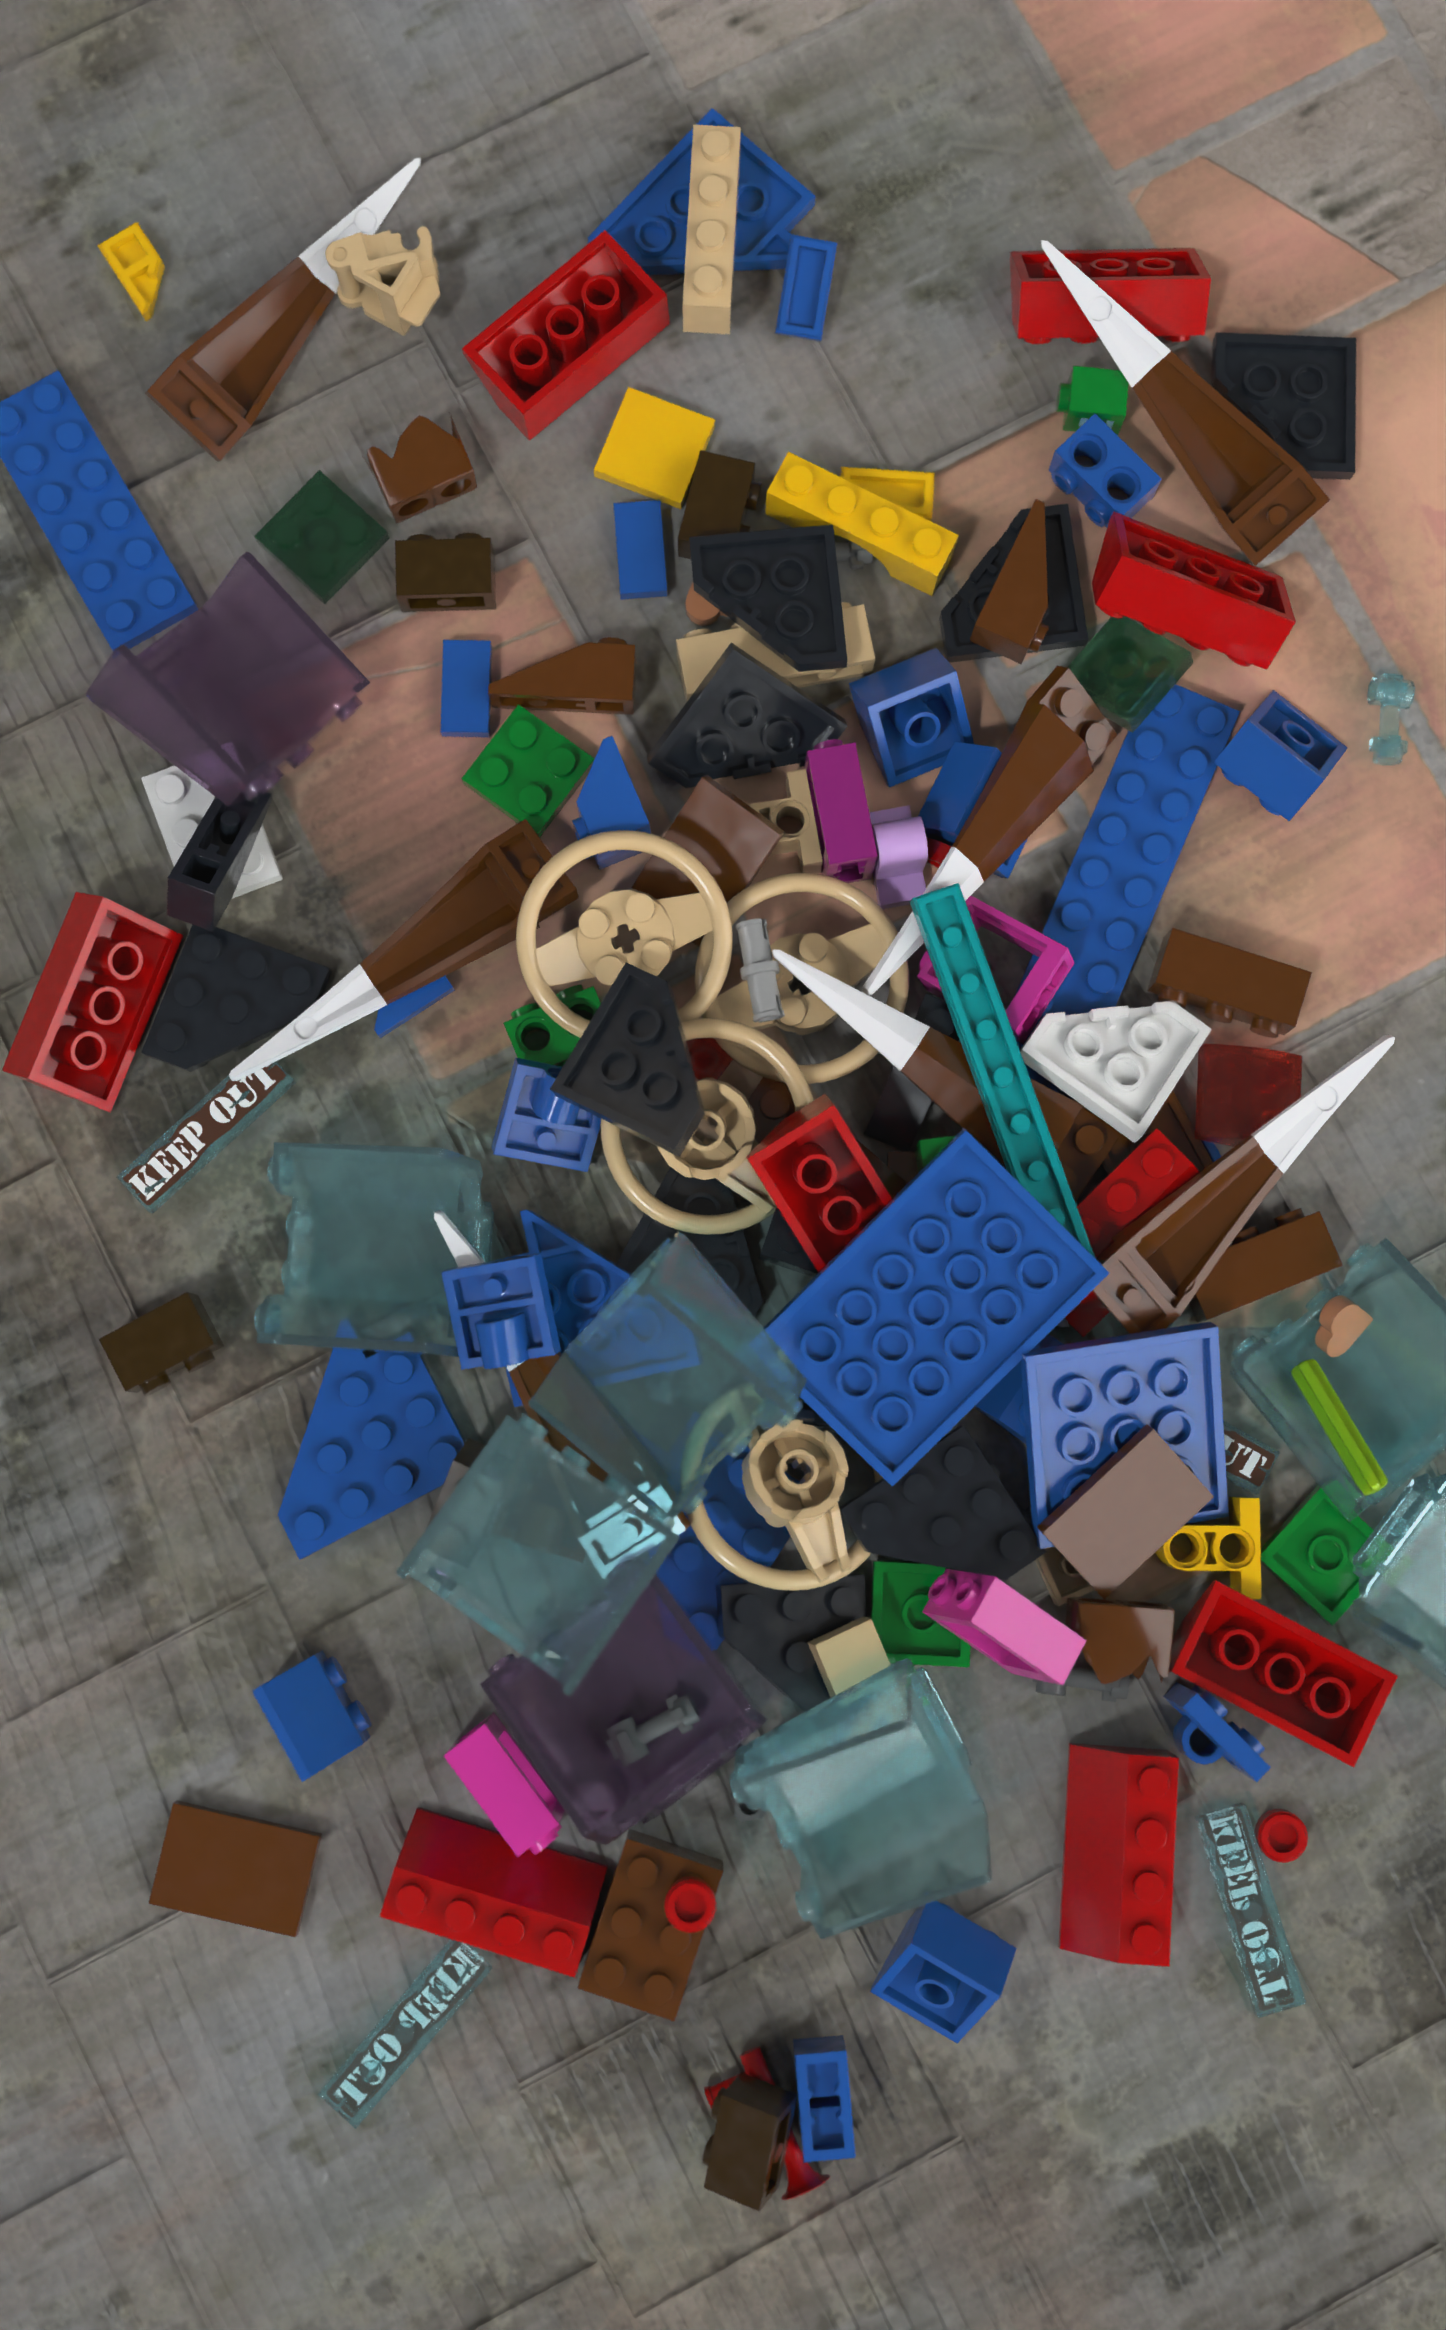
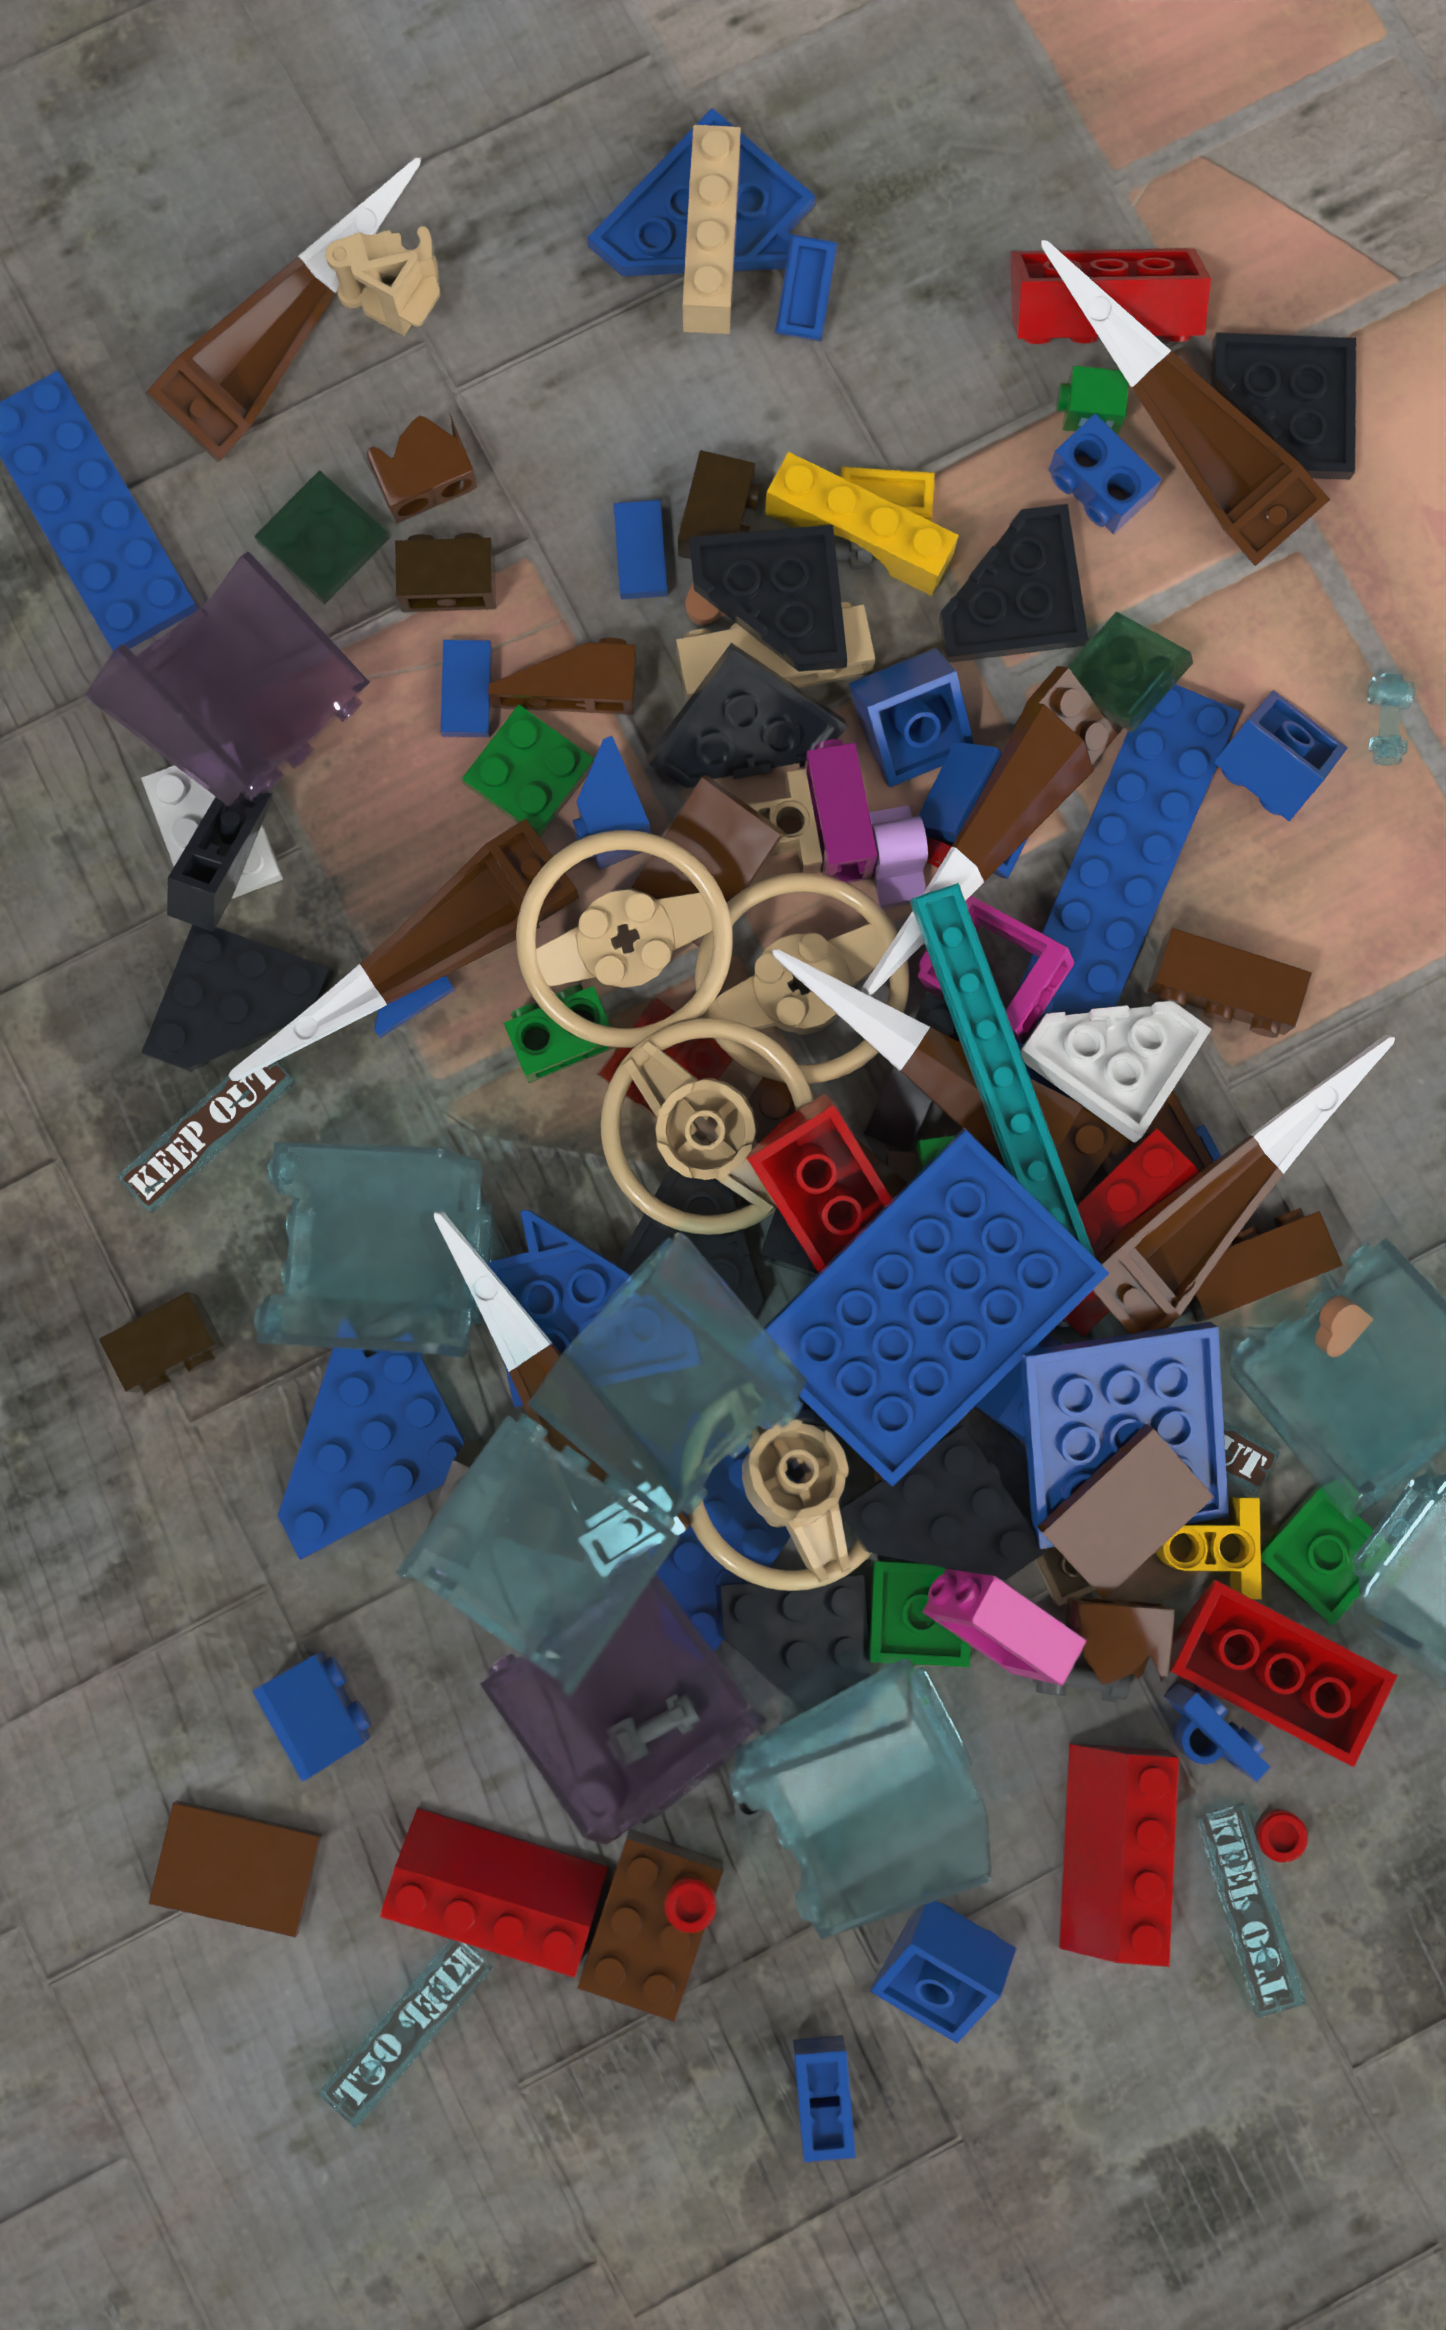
(93, 1001): red slope -> none
(135, 266): yellow tile -> none
(501, 1312): blue plate -> none
(506, 1786): dark pink window -> none
(540, 1125): blue plate -> none
(568, 334): red slope -> none
(636, 1064): black plate -> none
(654, 447): yellow tile -> none
(748, 2140): dark brown brick -> none
(759, 970): light grey pin -> none
(800, 2174): red piece -> none
(849, 1655): tan piece -> none
(1019, 598): reddish brown slope -> none
(1191, 592): red slope -> none
(1242, 1090): clear red slope -> none
(1339, 1427): lime axle -> none

